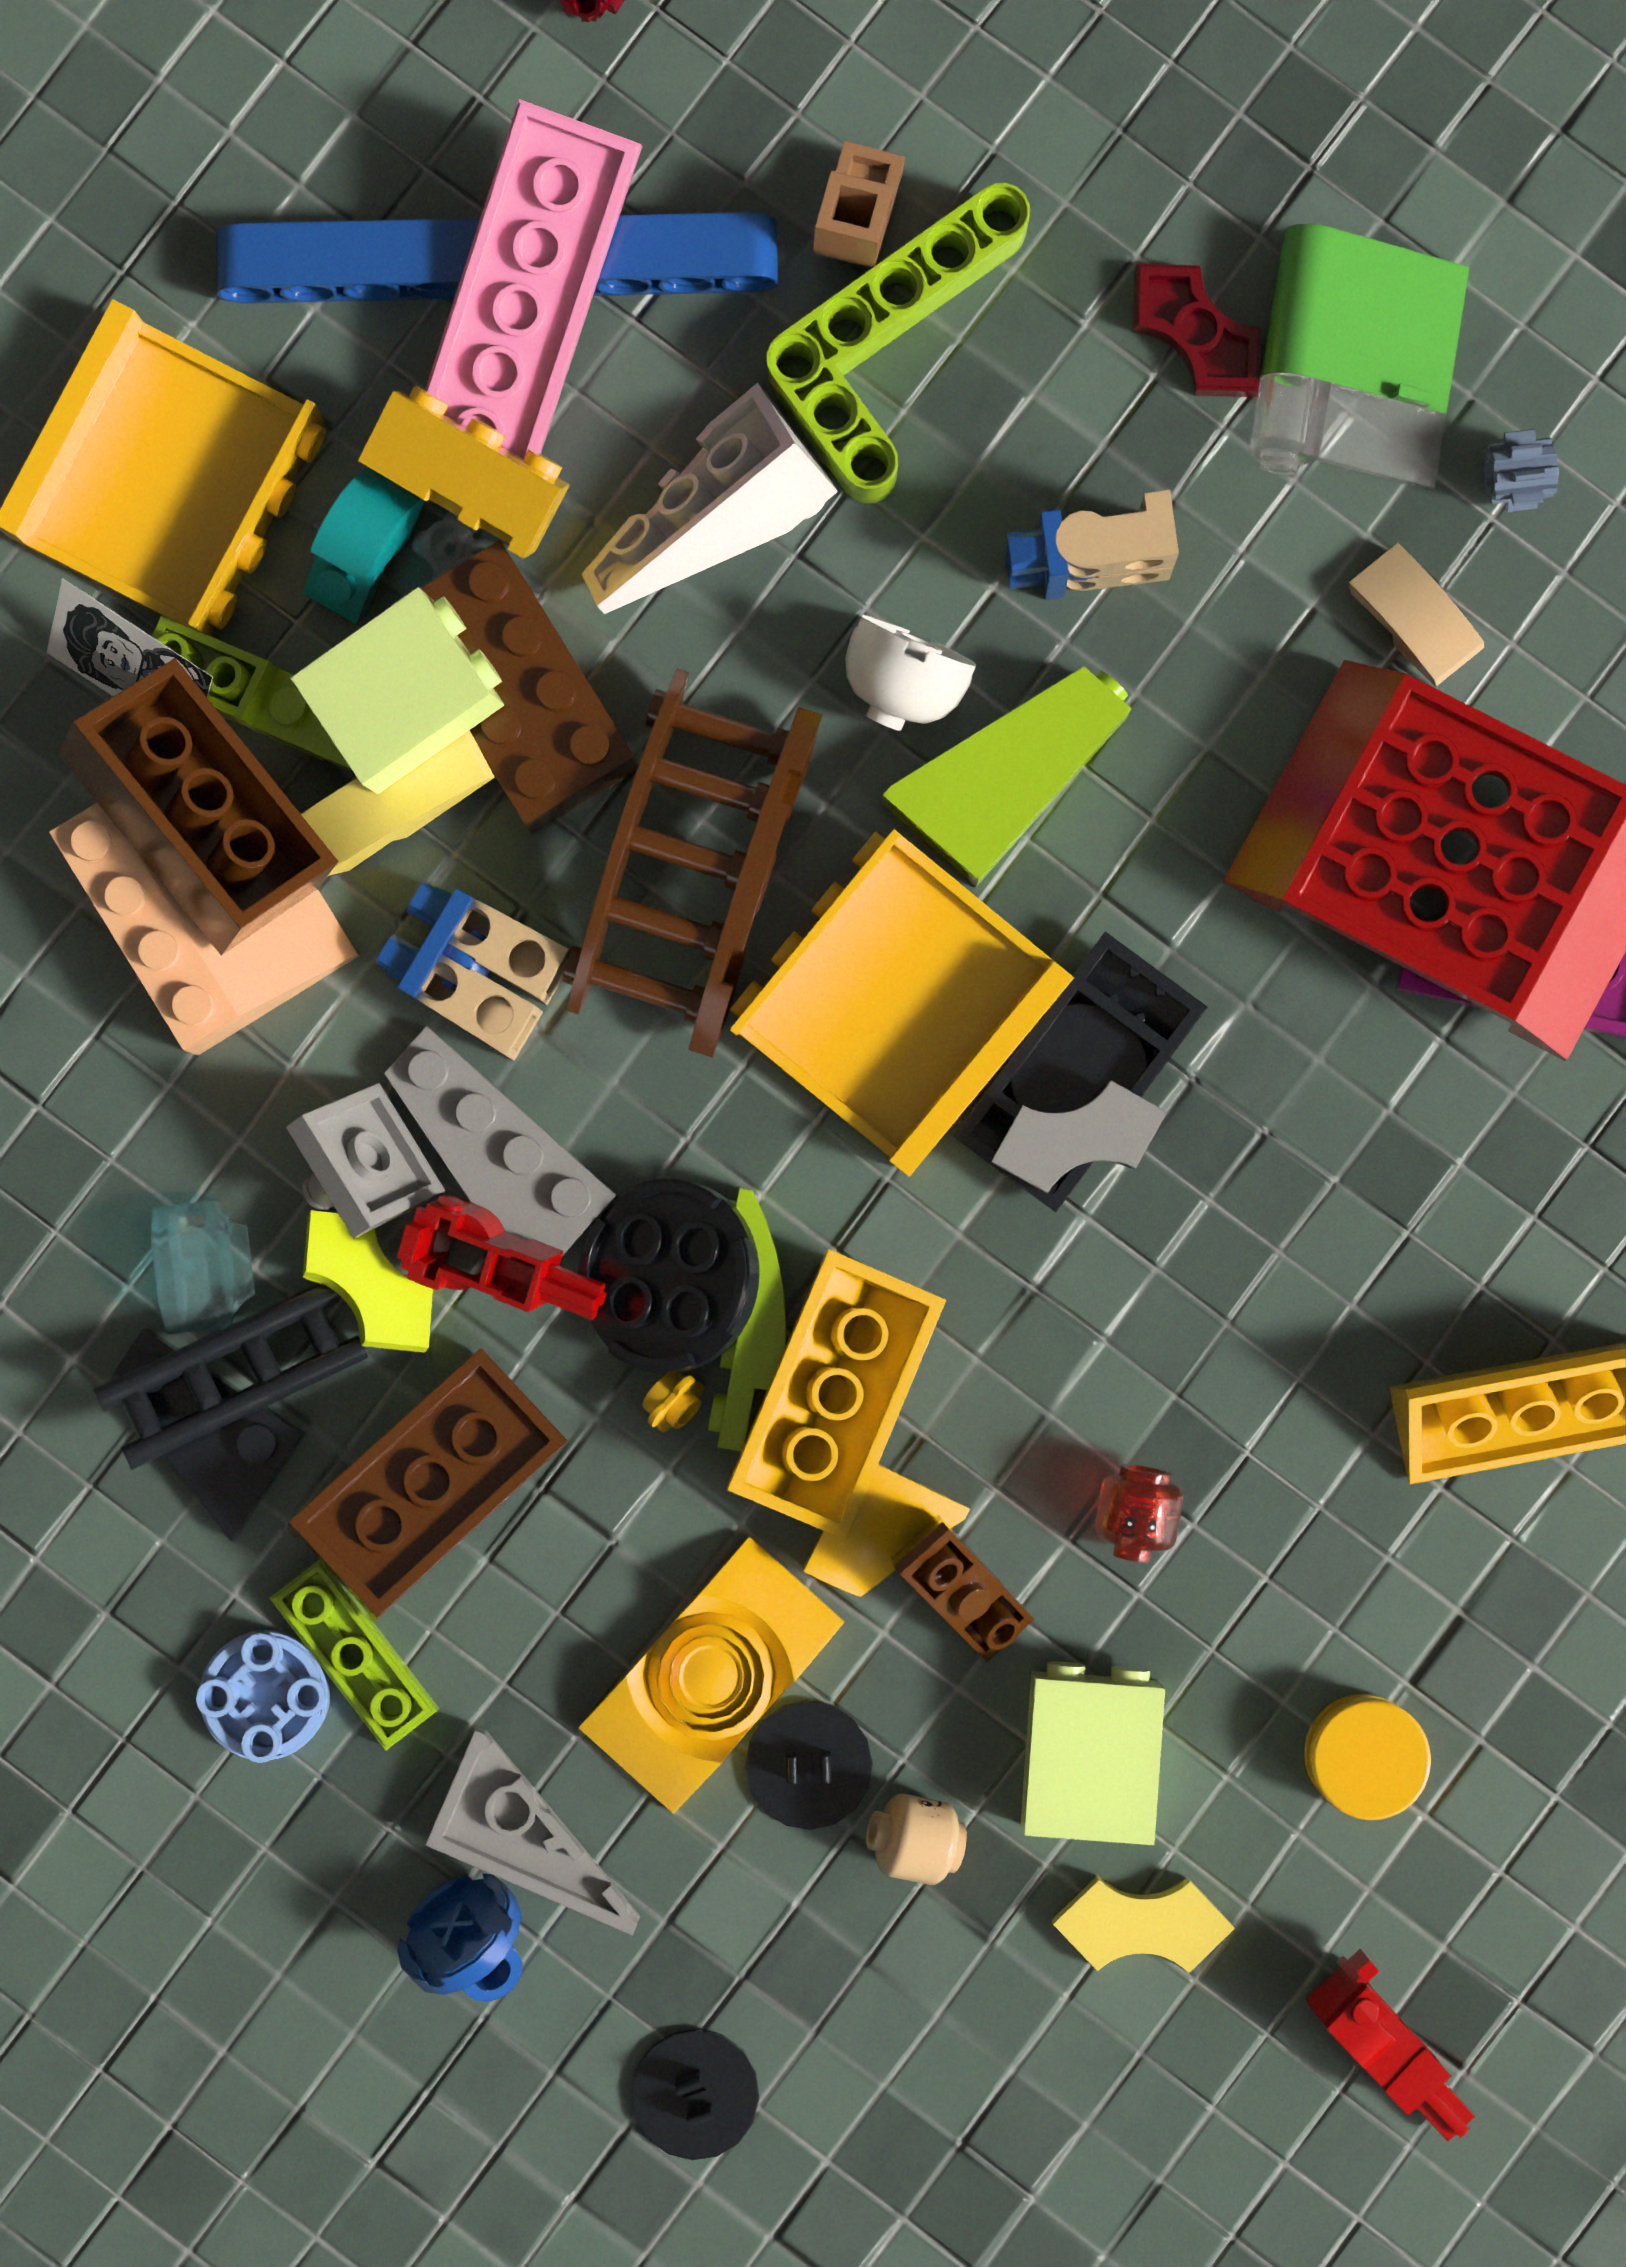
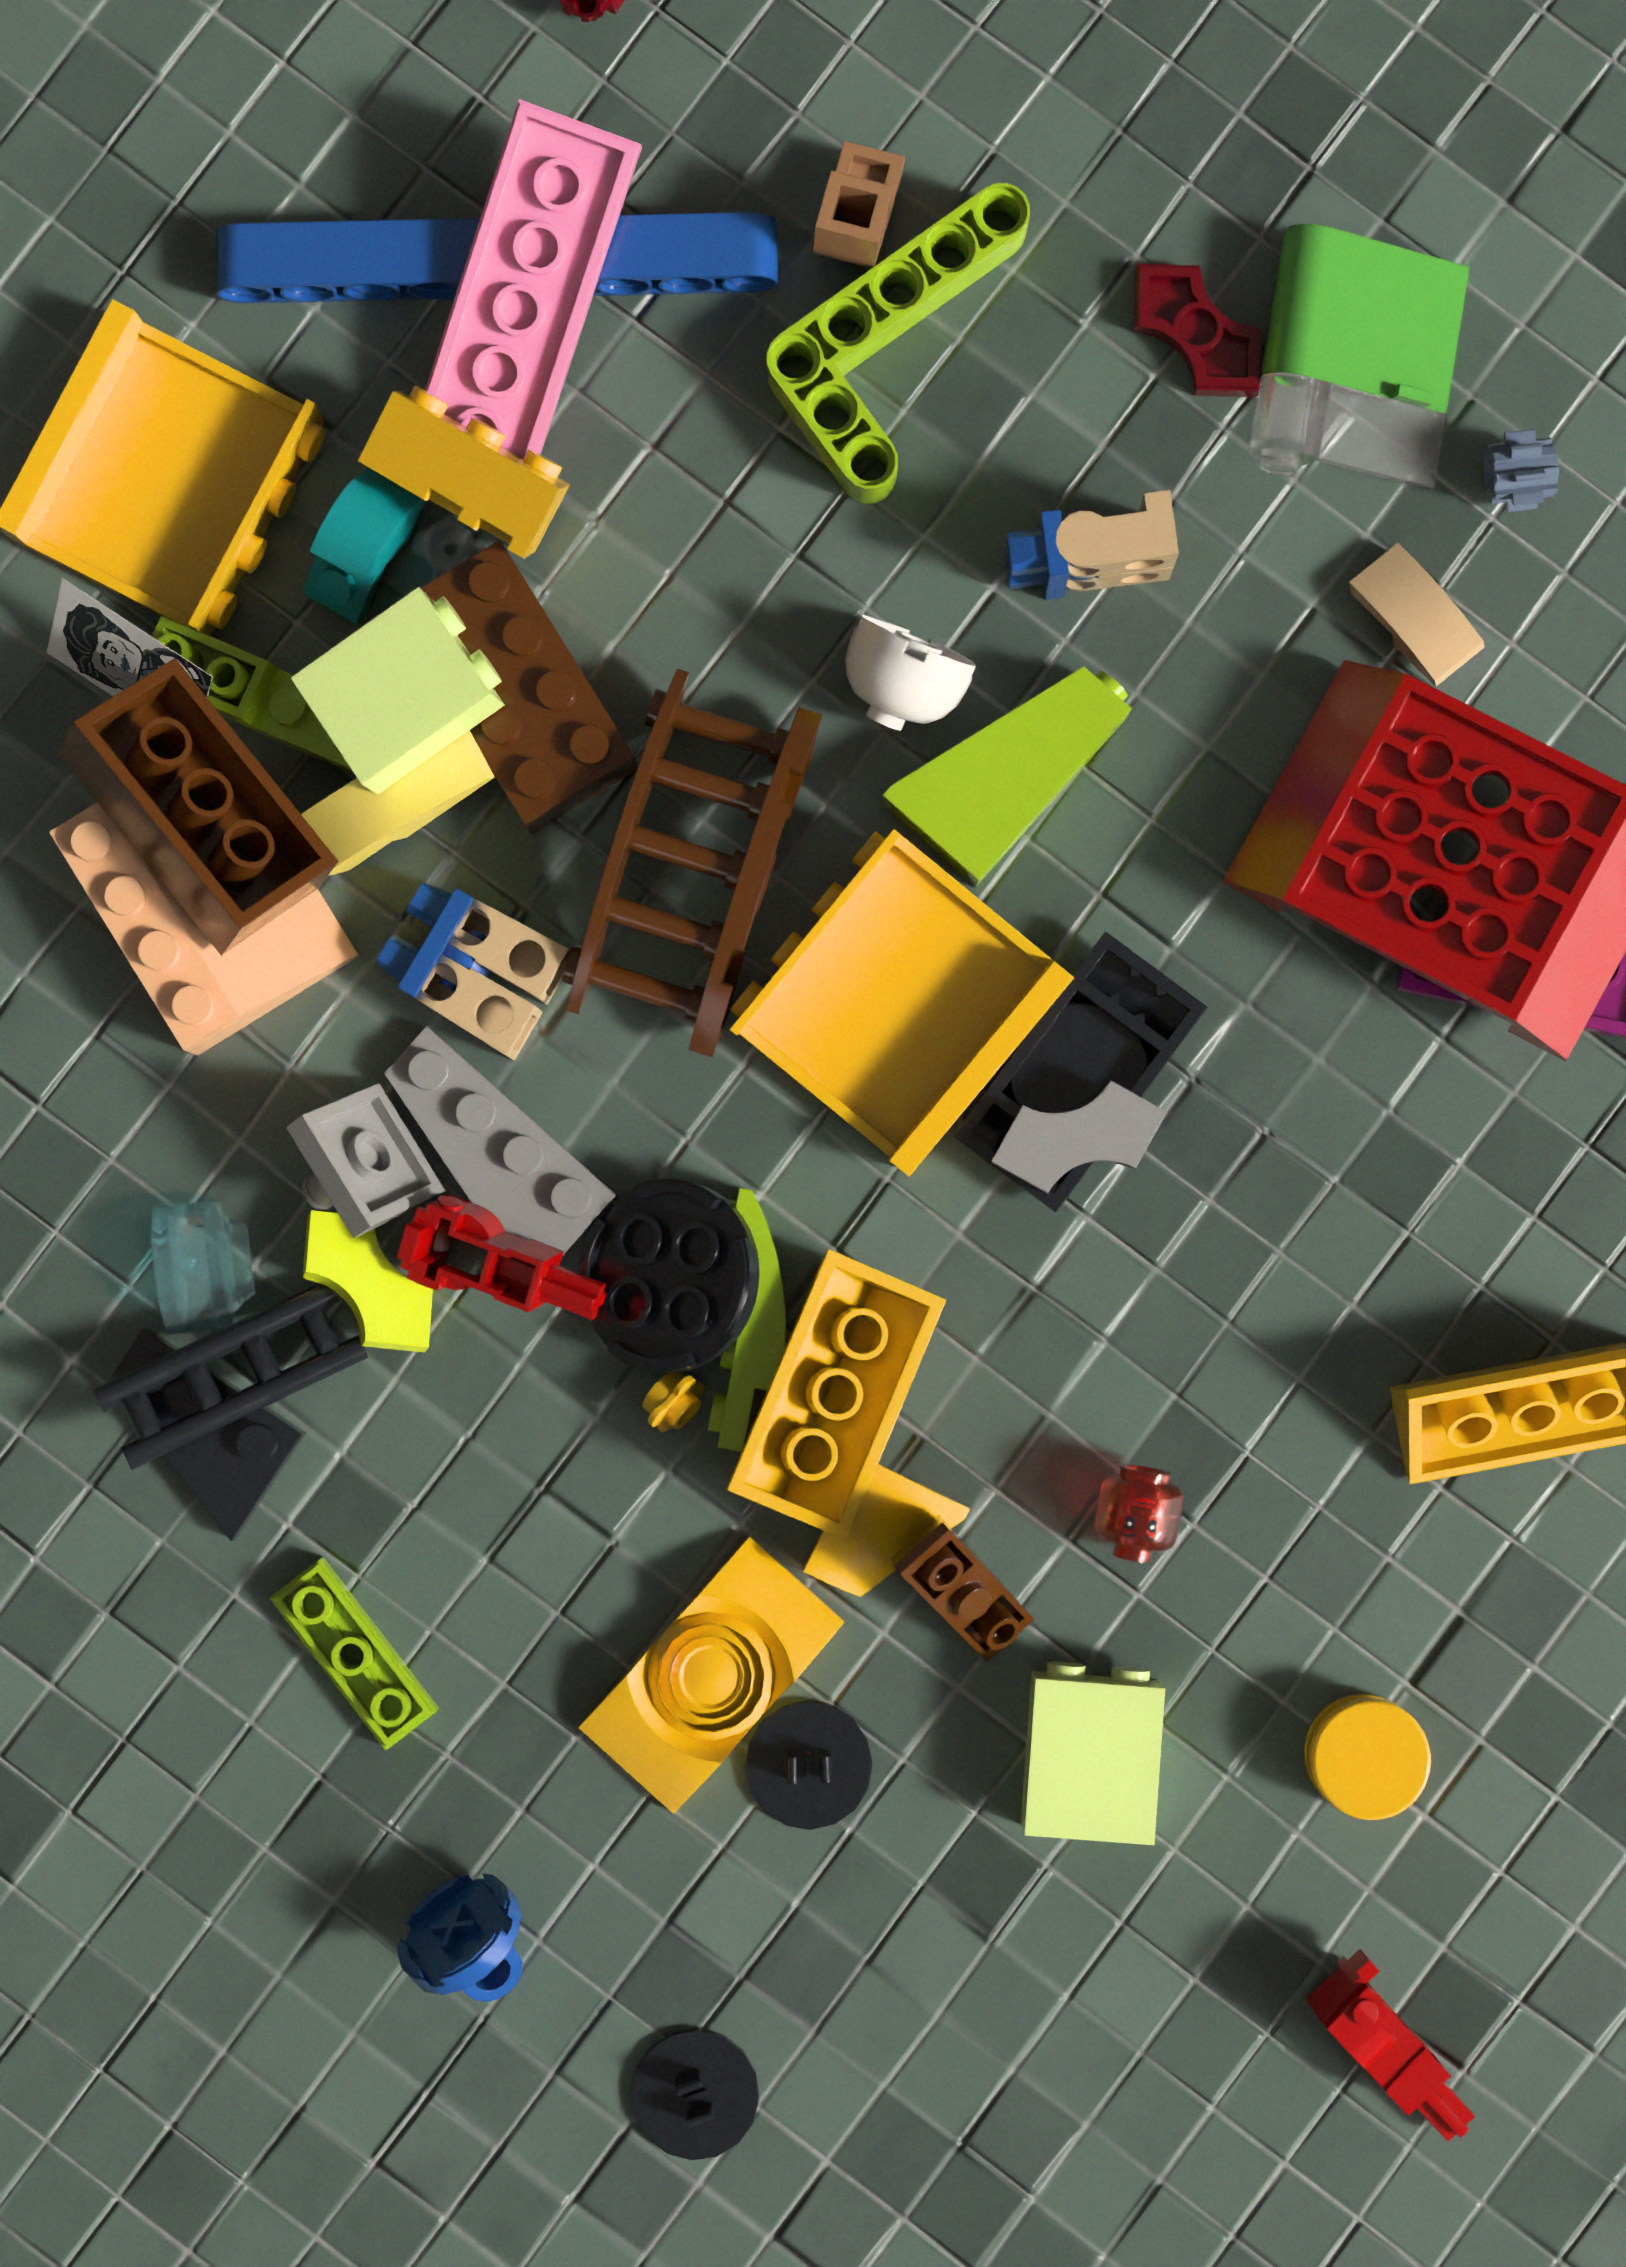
(264, 1695): light blue tile -> none
(427, 1484): reddish brown plate -> none
(511, 1832): light grey wing -> none
(735, 494): white wedge -> none
(917, 1839): tan head -> none
(1169, 1924): light yellow tile -> none

